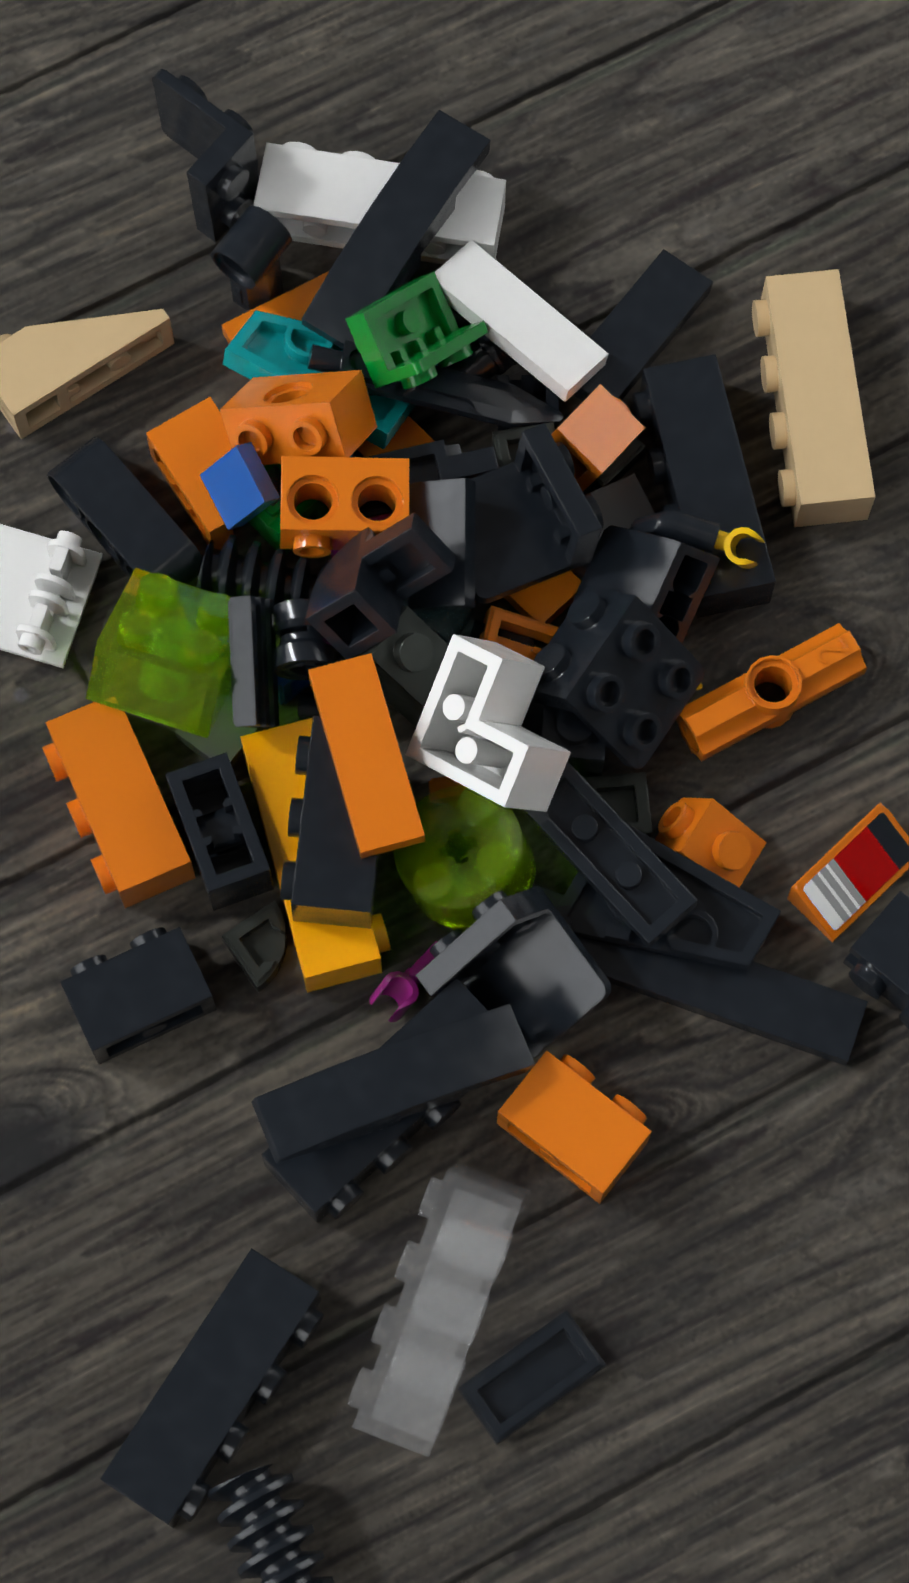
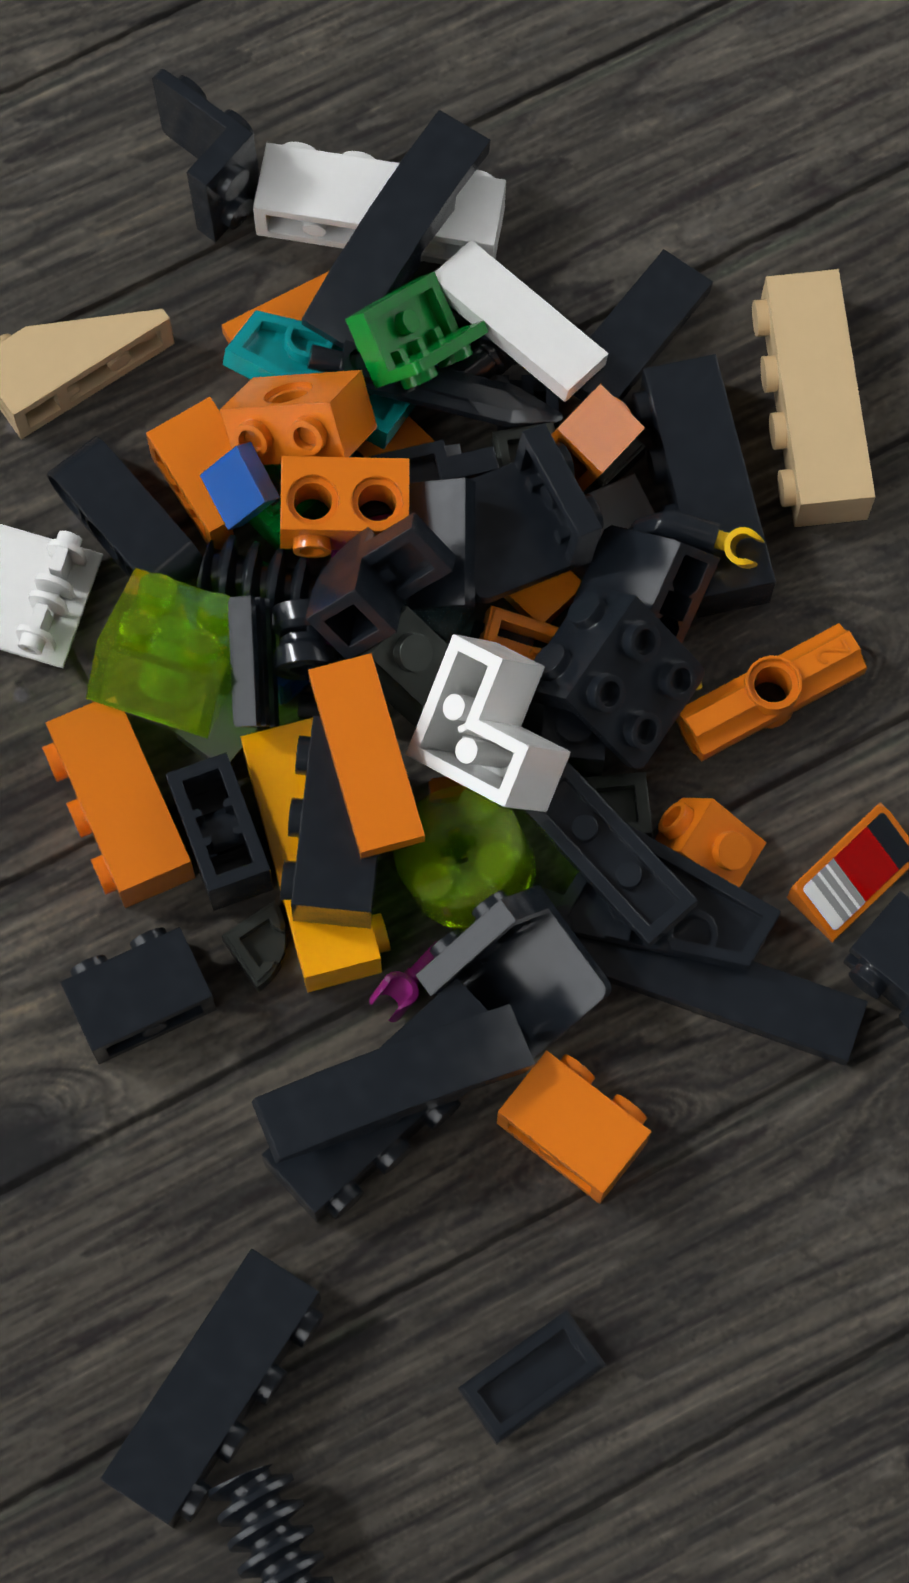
(252, 257): black piece -> none
(438, 1309): clear wedge -> none

